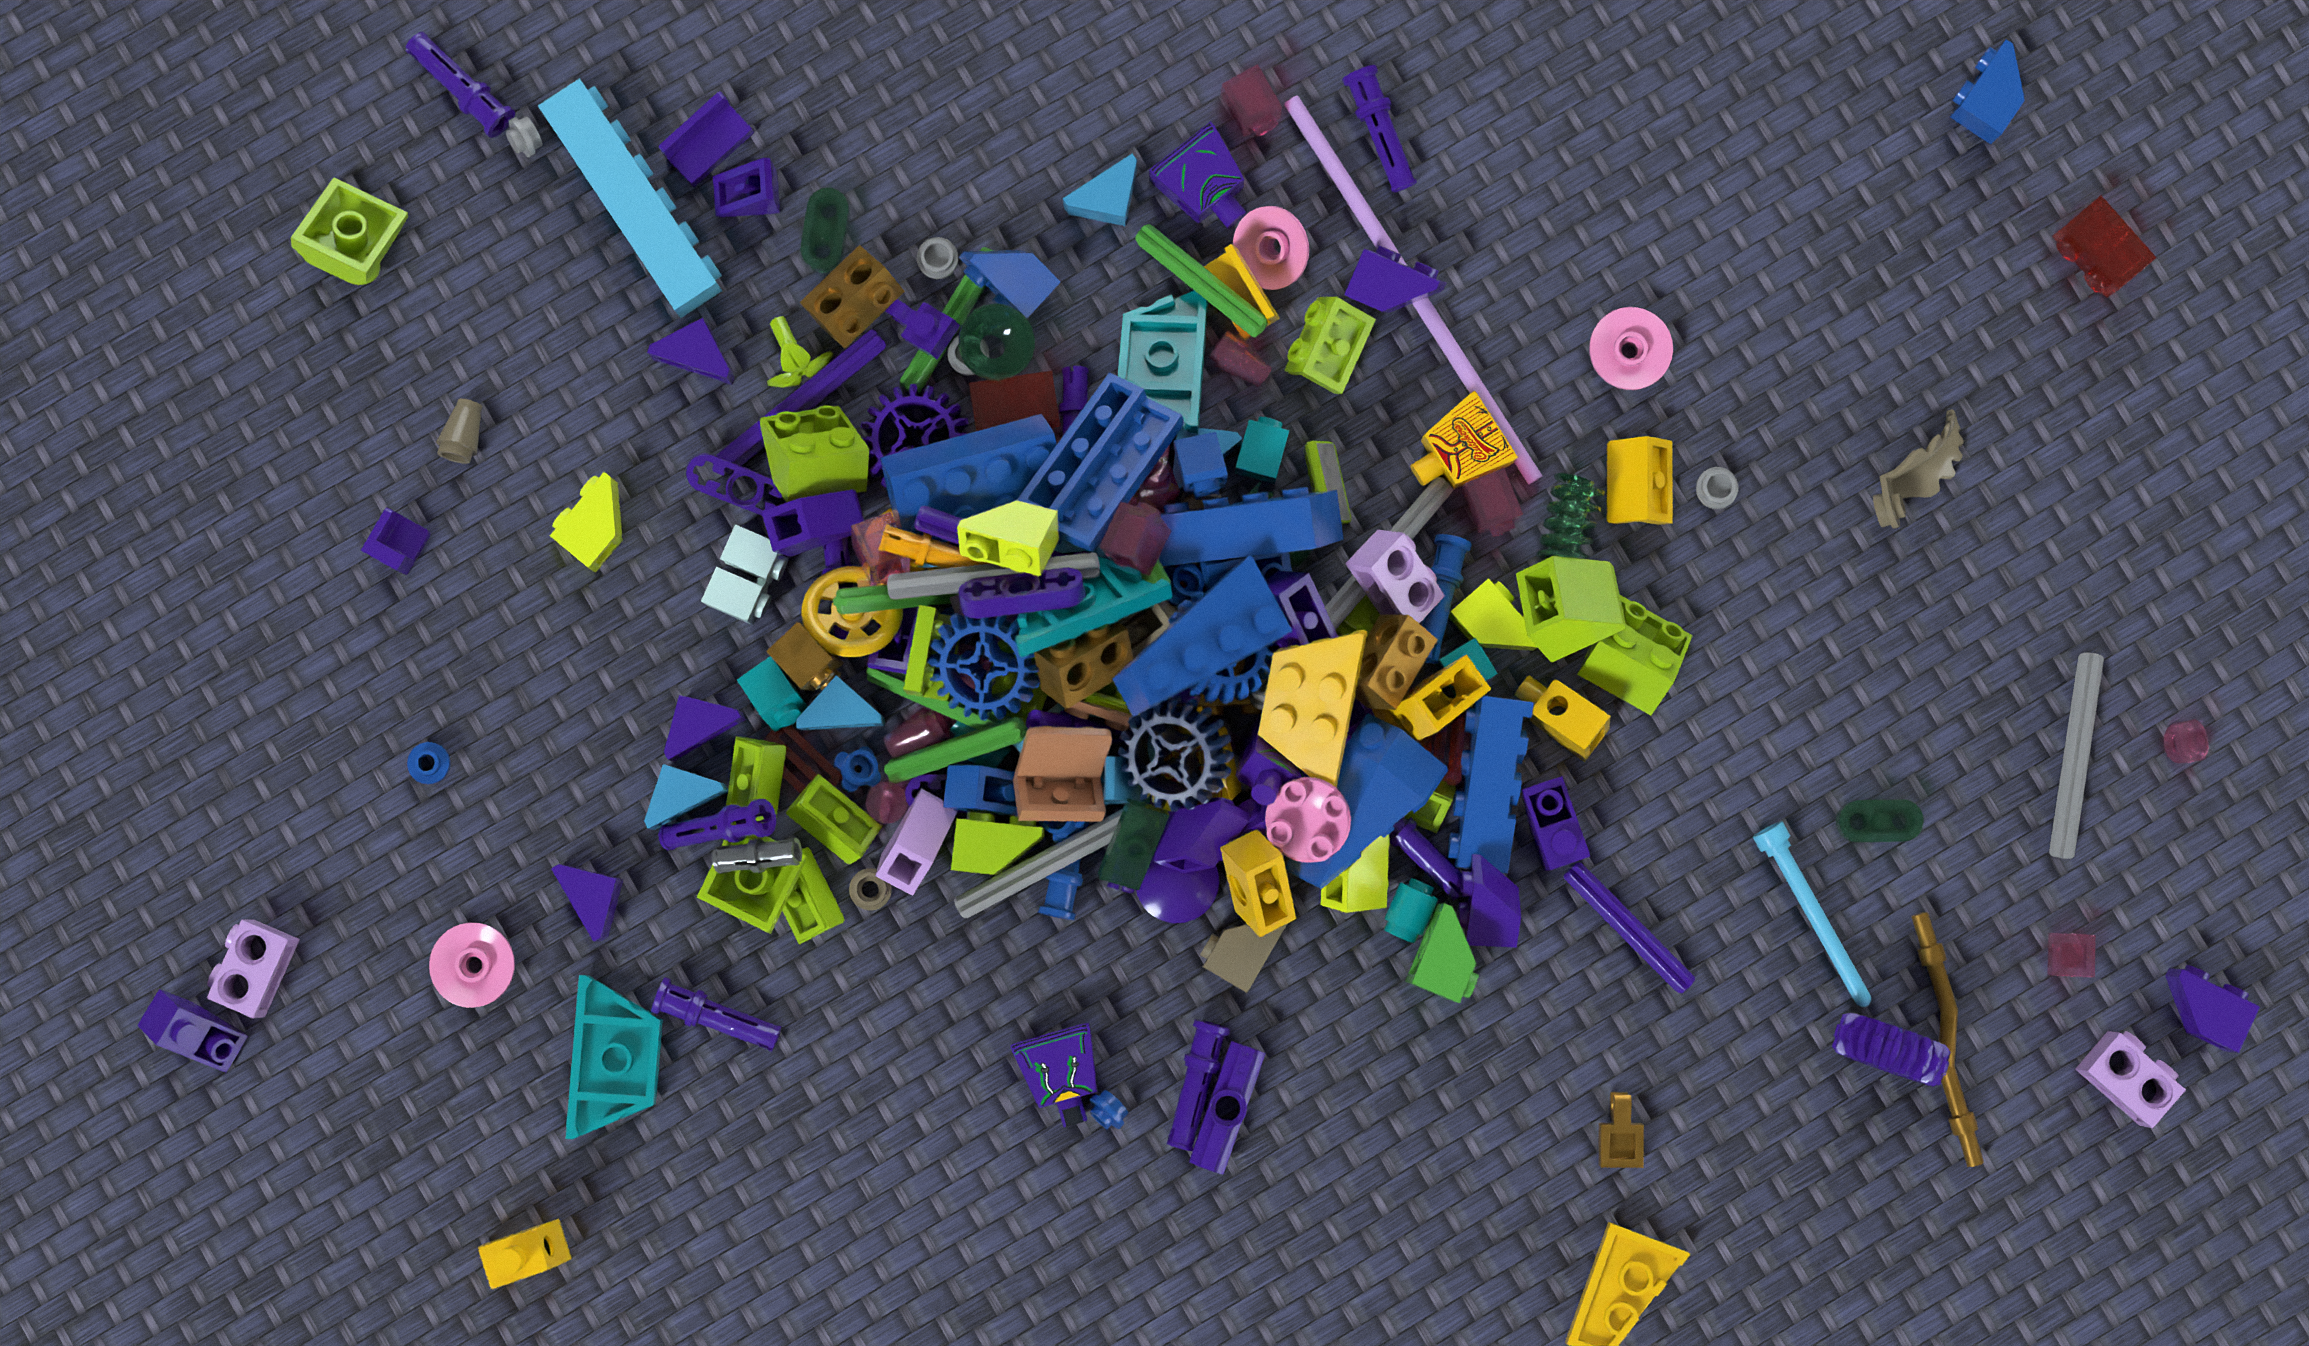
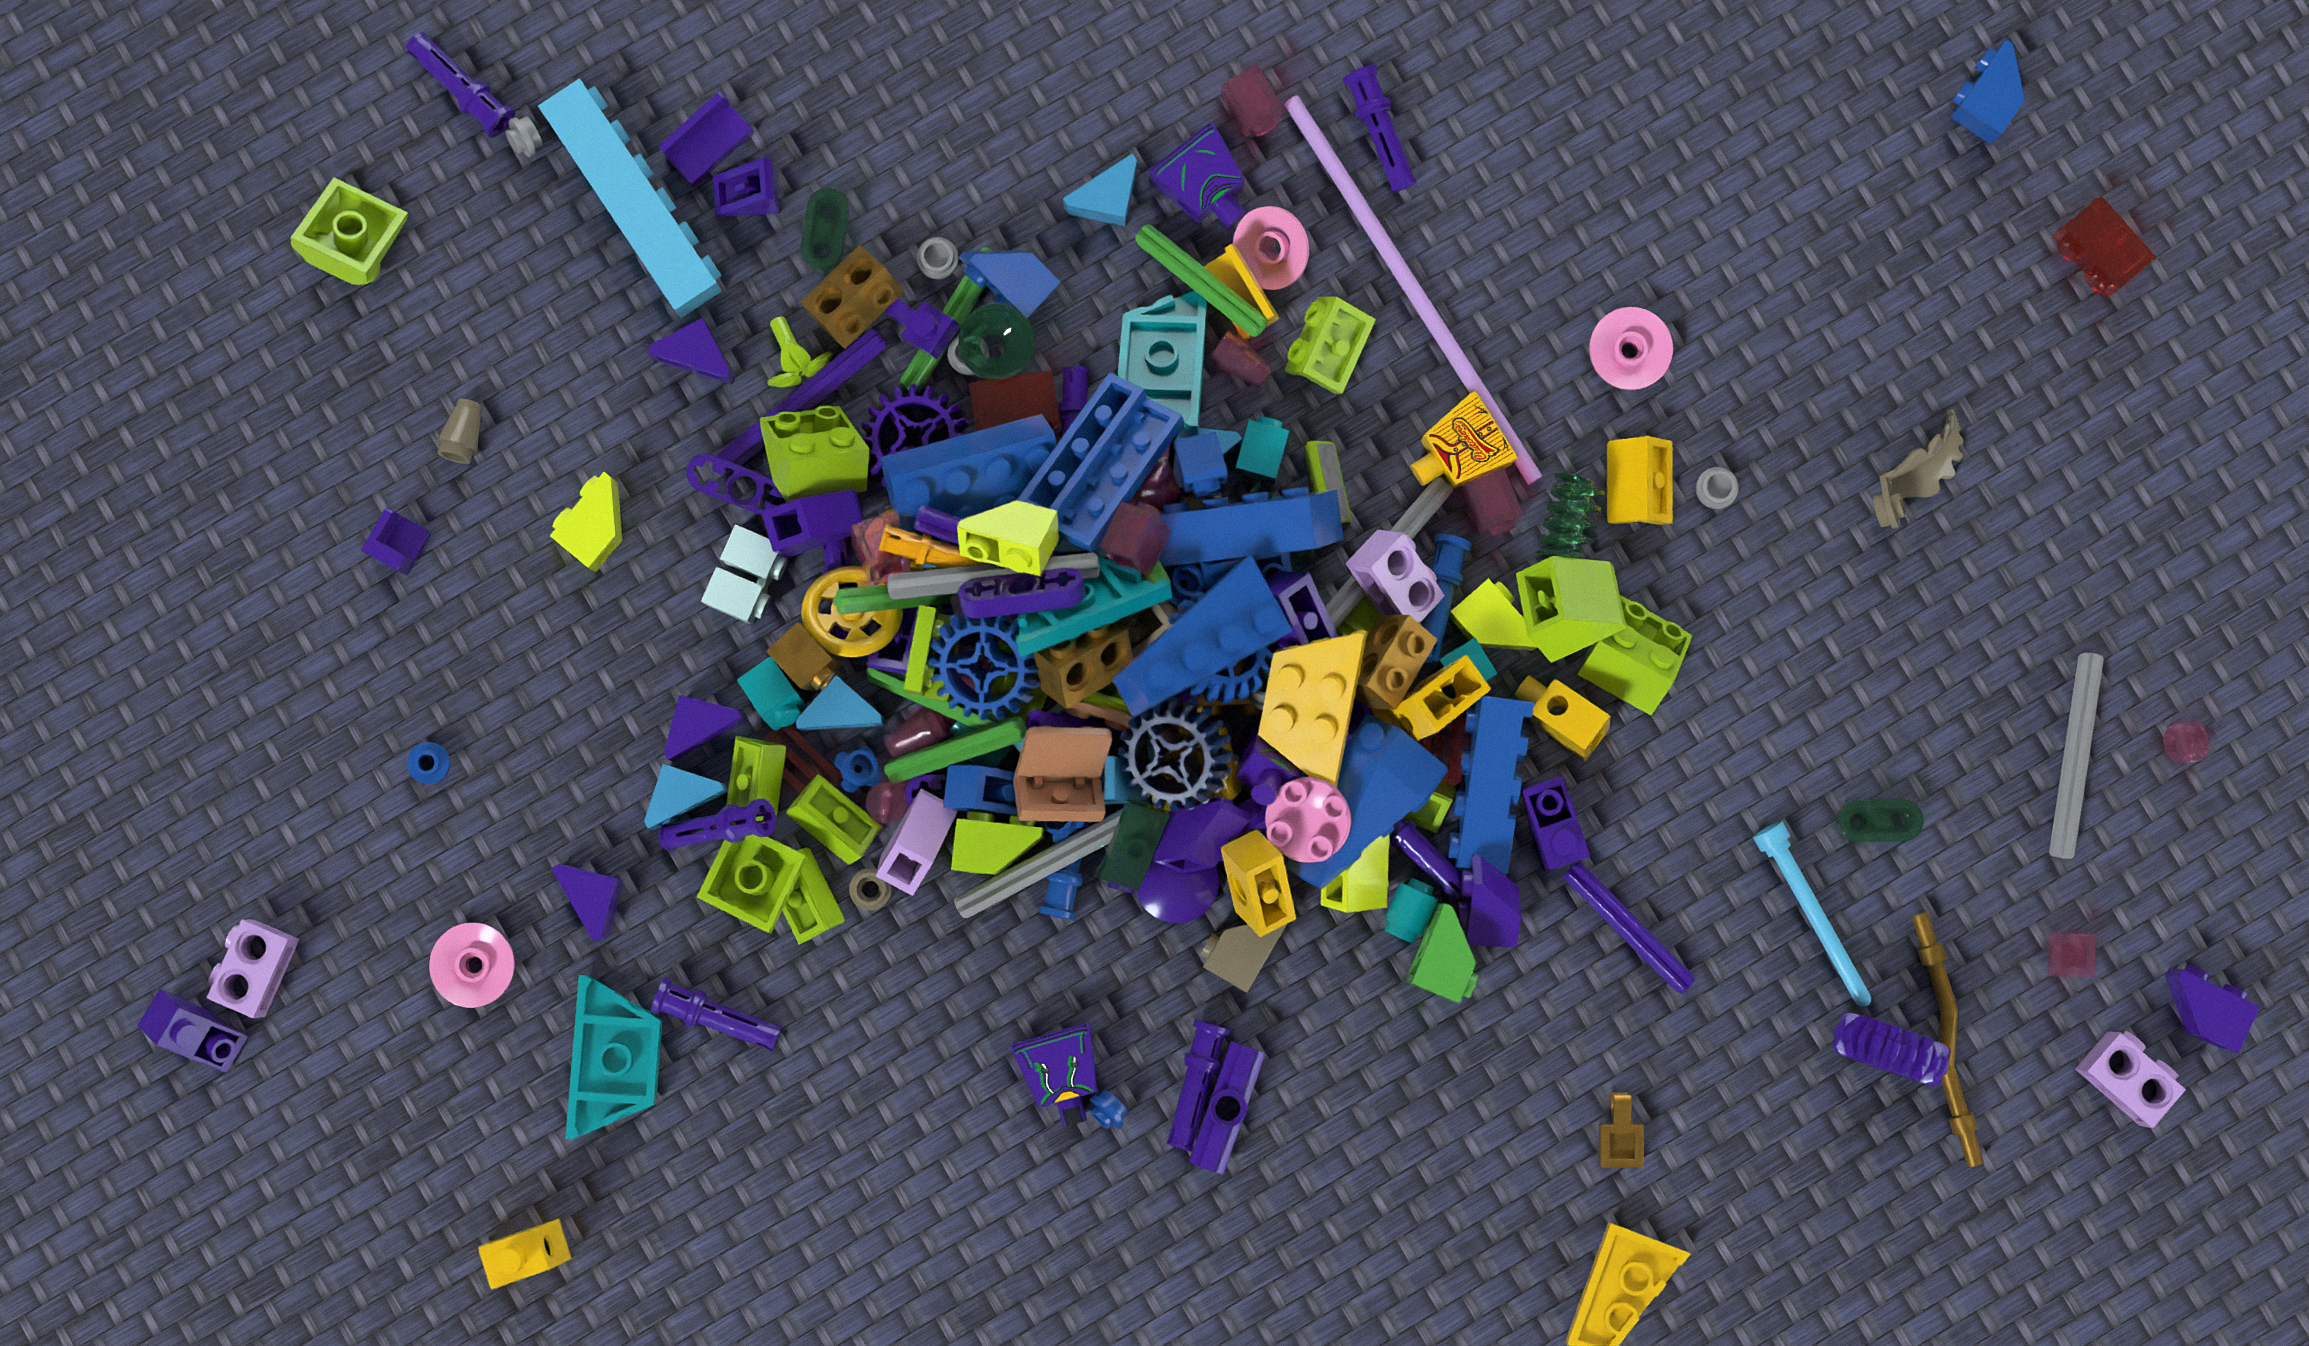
(757, 855): dark grey pin -> none
(1388, 284): dark purple slope -> none

